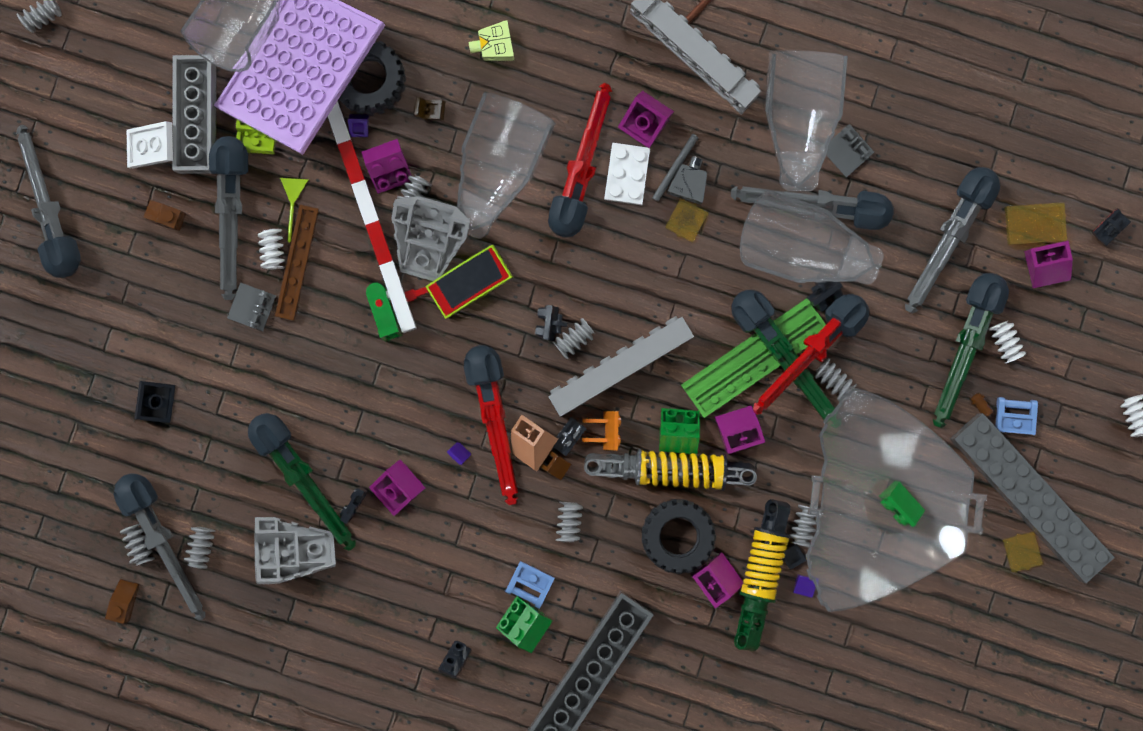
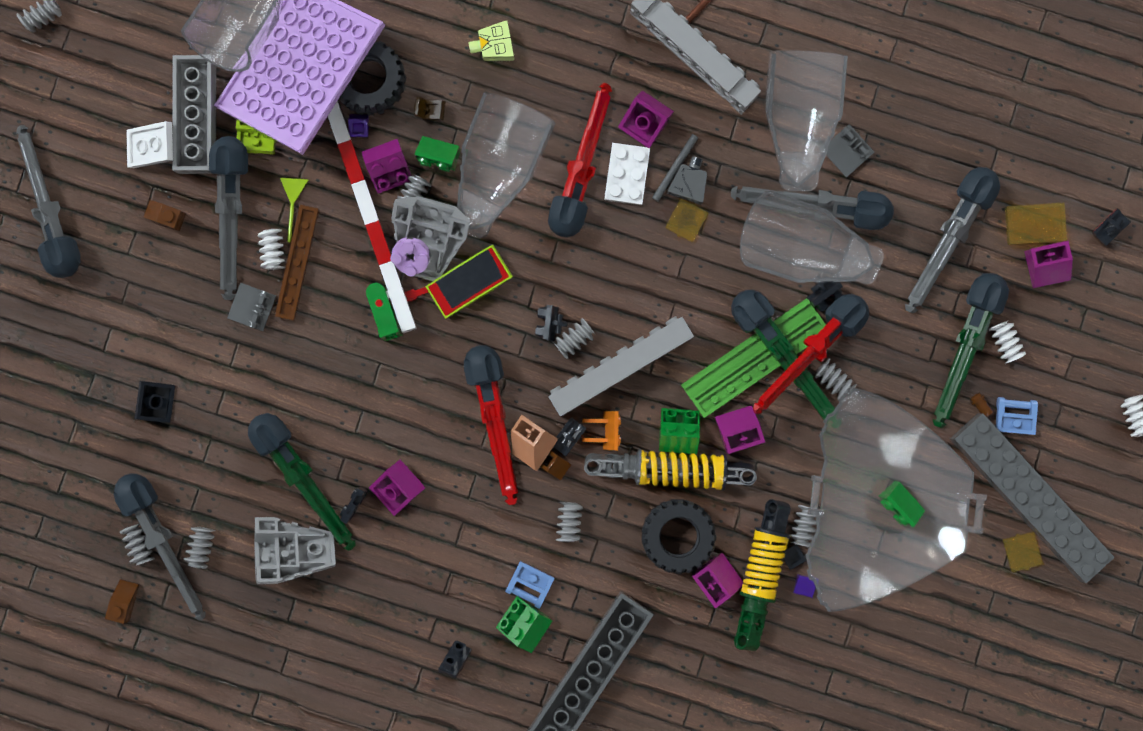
(407, 265): none -> lavender plate
(437, 153): none -> green slope
(459, 453): dark purple slope -> none

